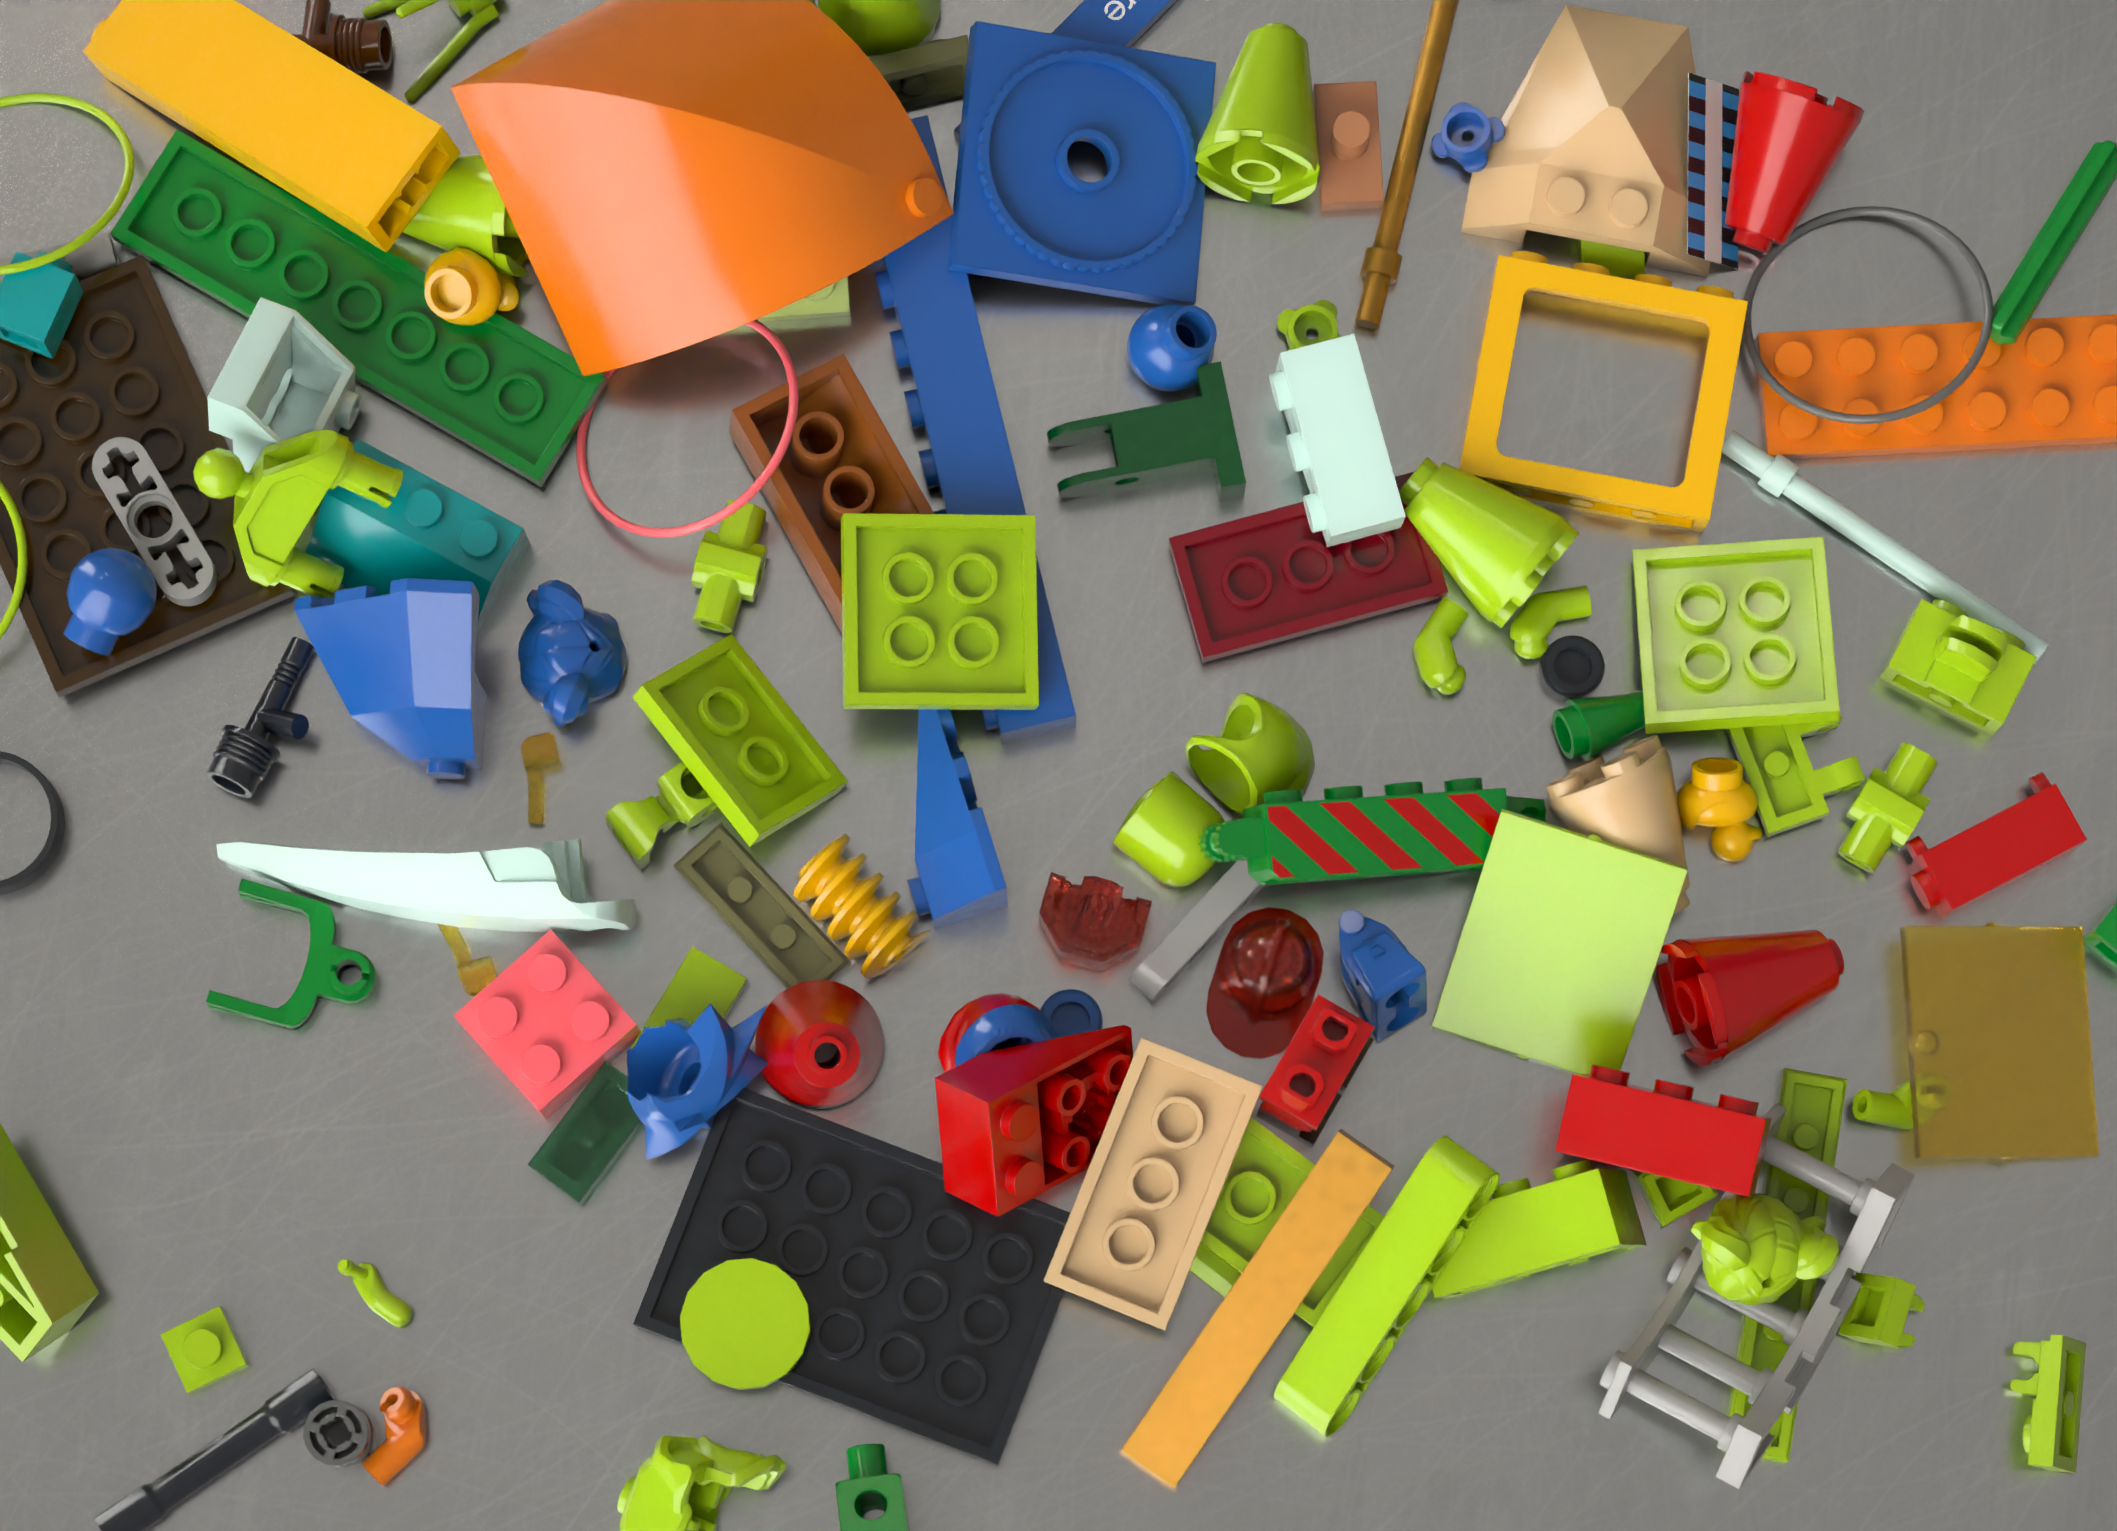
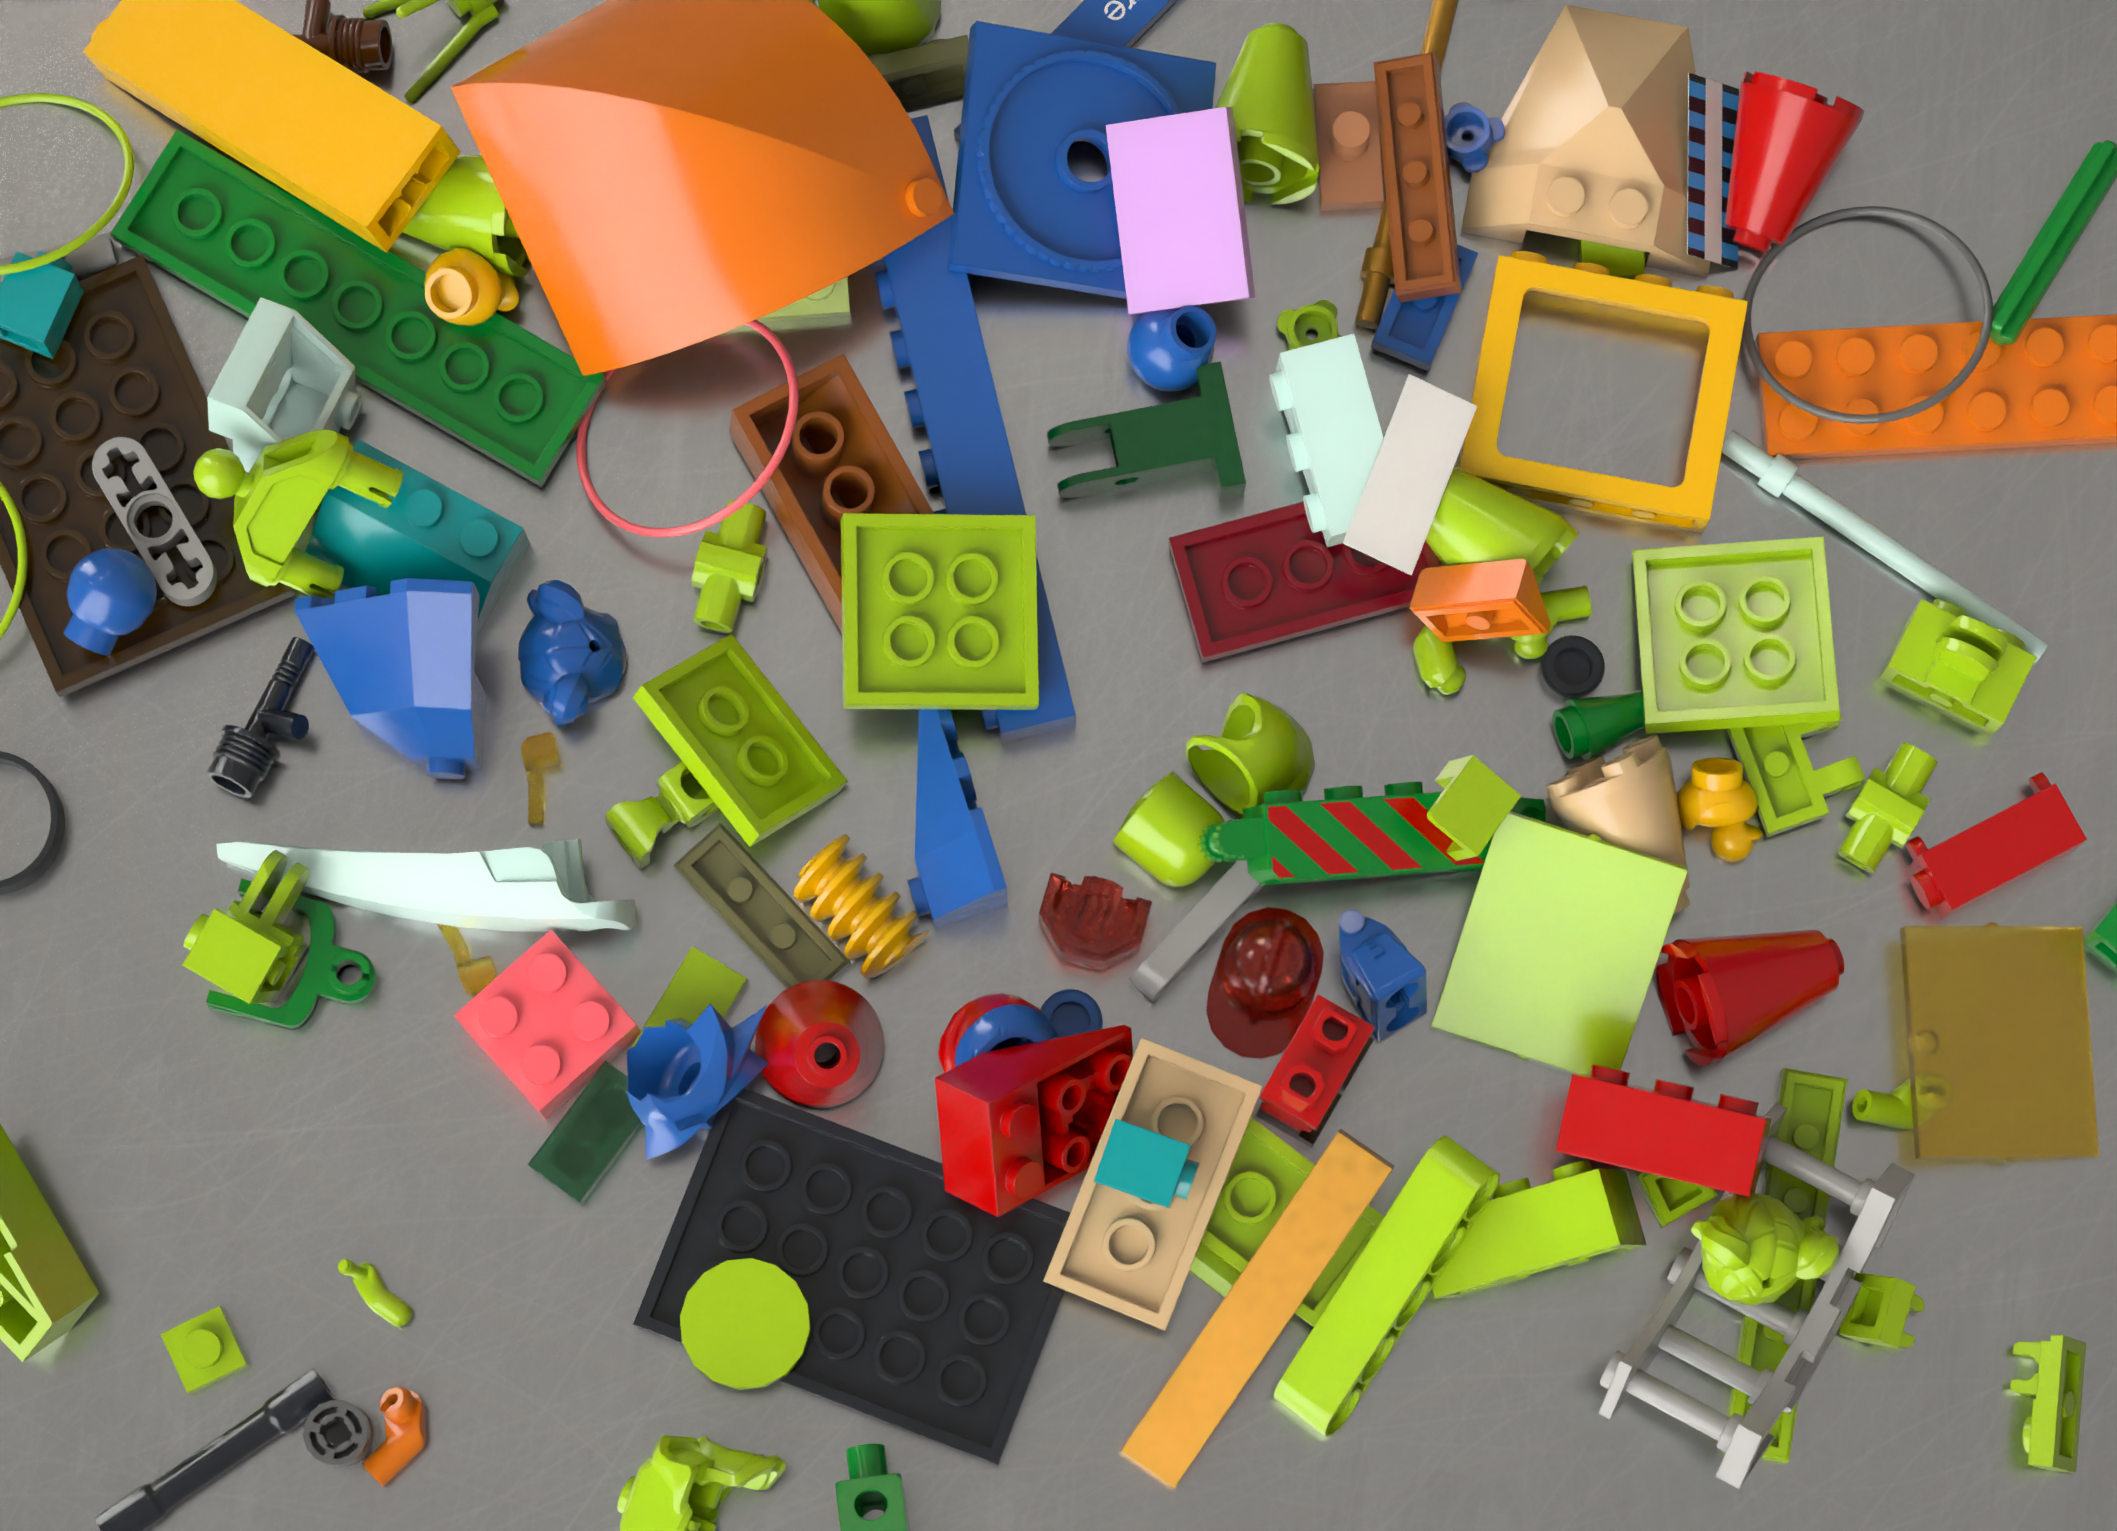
(249, 948): none -> lime brick
(1146, 1165): none -> teal brick
(1180, 210): none -> lavender tile
(1410, 474): none -> white sticker
(1416, 327): none -> blue plate
(1417, 177): none -> dark orange tile
(1470, 805): none -> lime panel
(1480, 601): none -> orange slope

